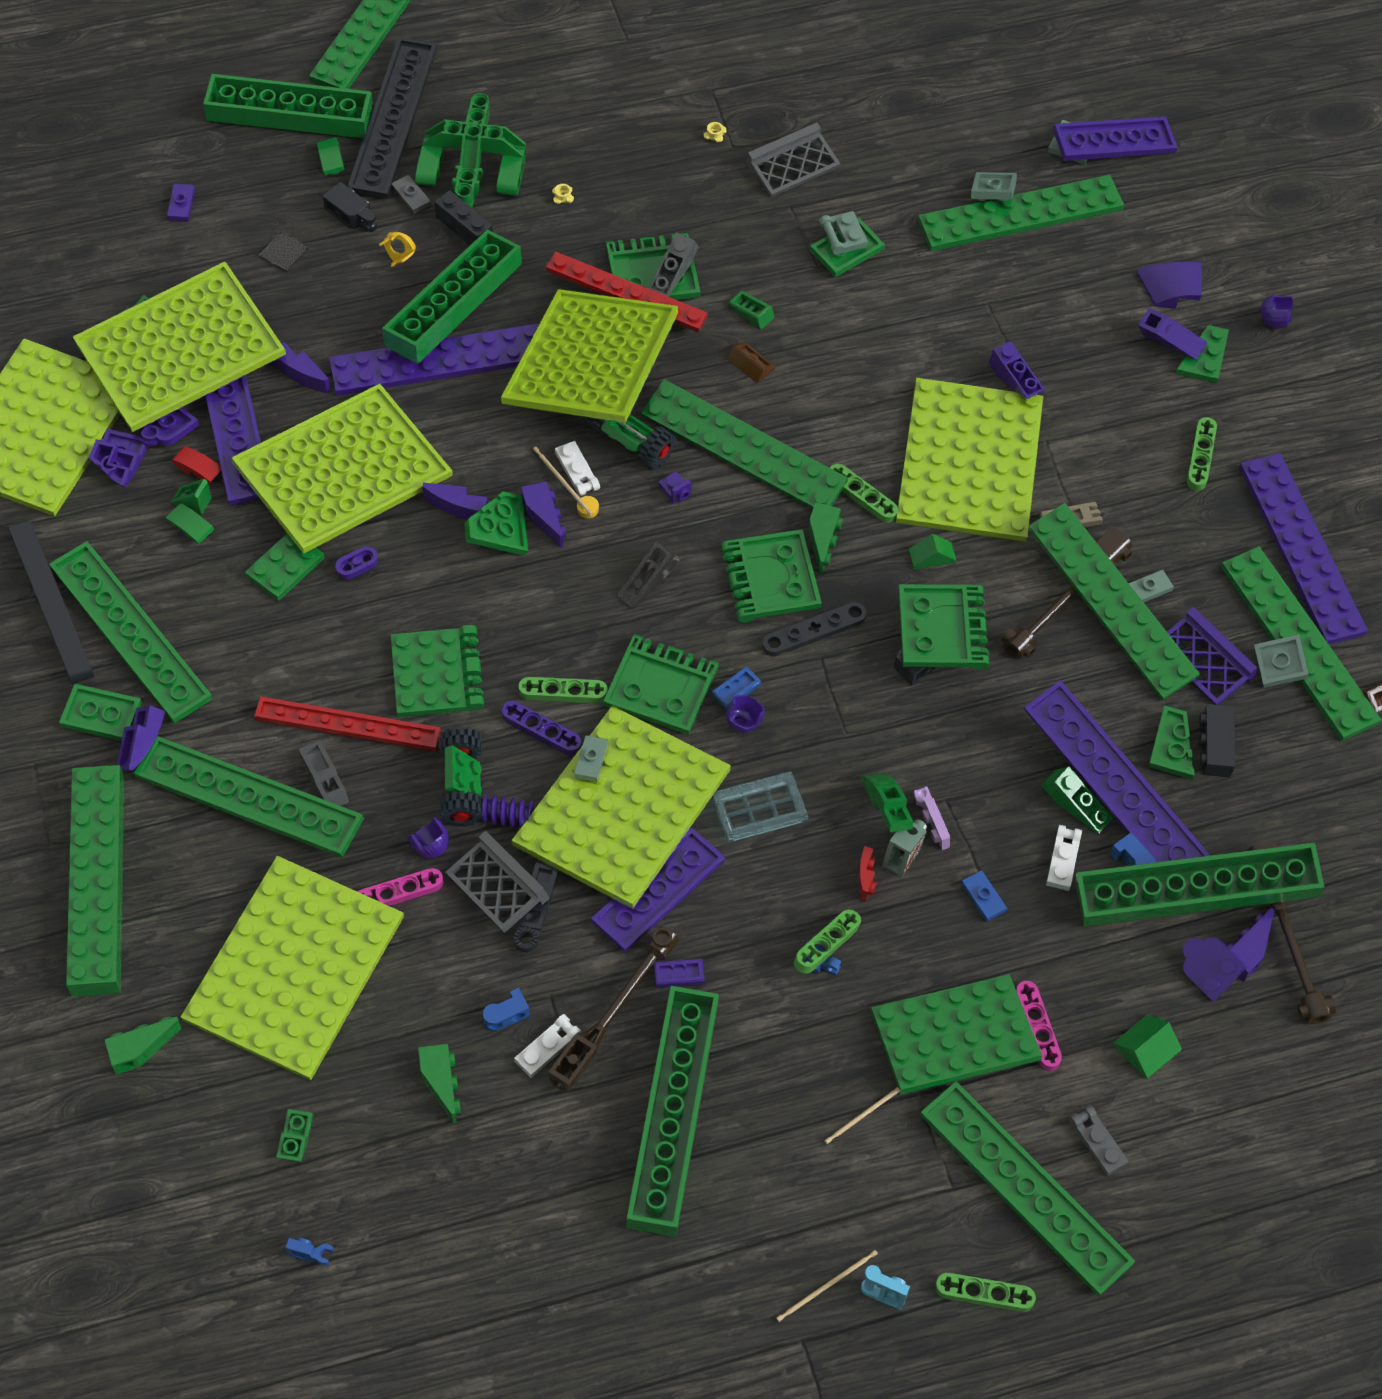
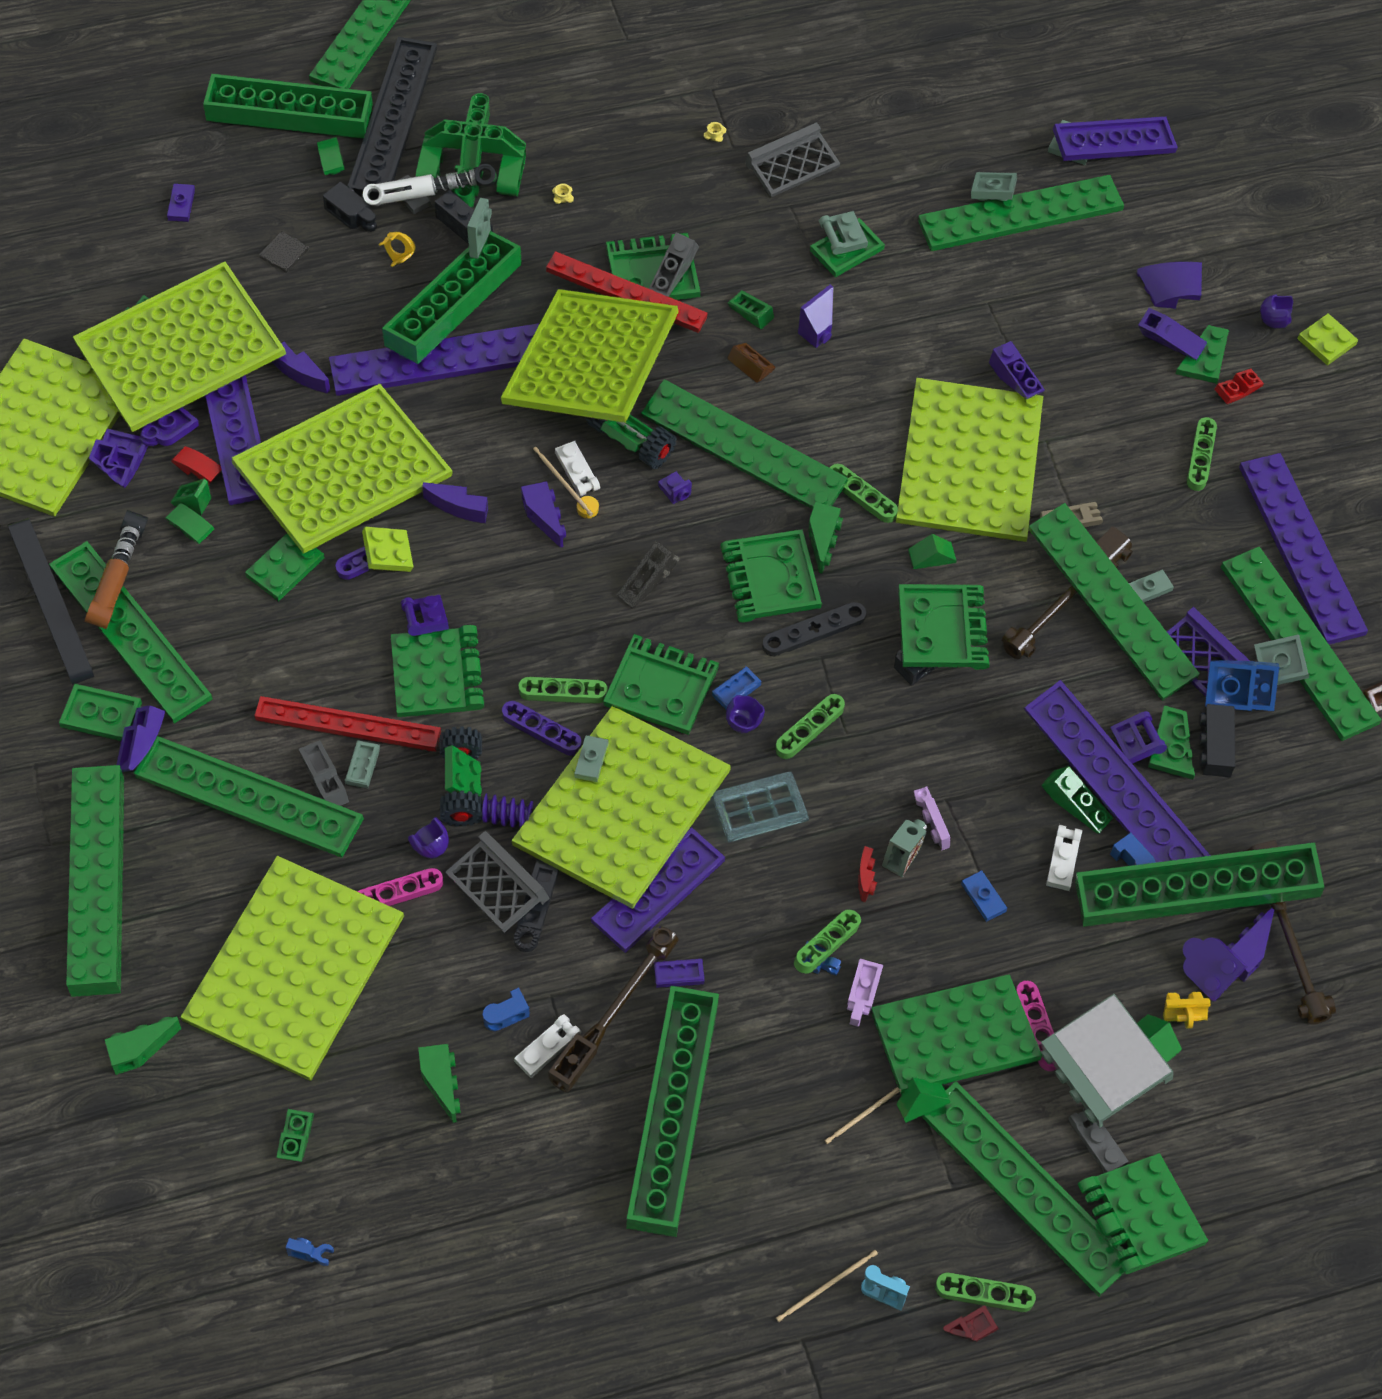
(116, 571): none -> dark orange piece
(362, 764): none -> sand green plate
(387, 549): none -> lime plate
(427, 185): none -> piece
(431, 611): none -> dark purple plate
(479, 227): none -> sand green plate
(499, 525): green plate -> none
(812, 728): none -> bright green beam
(816, 318): none -> slope
(863, 990): none -> lavender hinge
(890, 800): green slope -> none
(921, 1099): none -> green slope
(973, 1326): none -> dark red slope
(1105, 1060): none -> flat silver panel
(1131, 740): none -> dark purple plate
(1146, 1210): none -> green hinge
(1186, 1010): none -> yellow hips
(1239, 387): none -> red slope
(1242, 684): none -> blue slope
(1327, 339): none -> lime plate

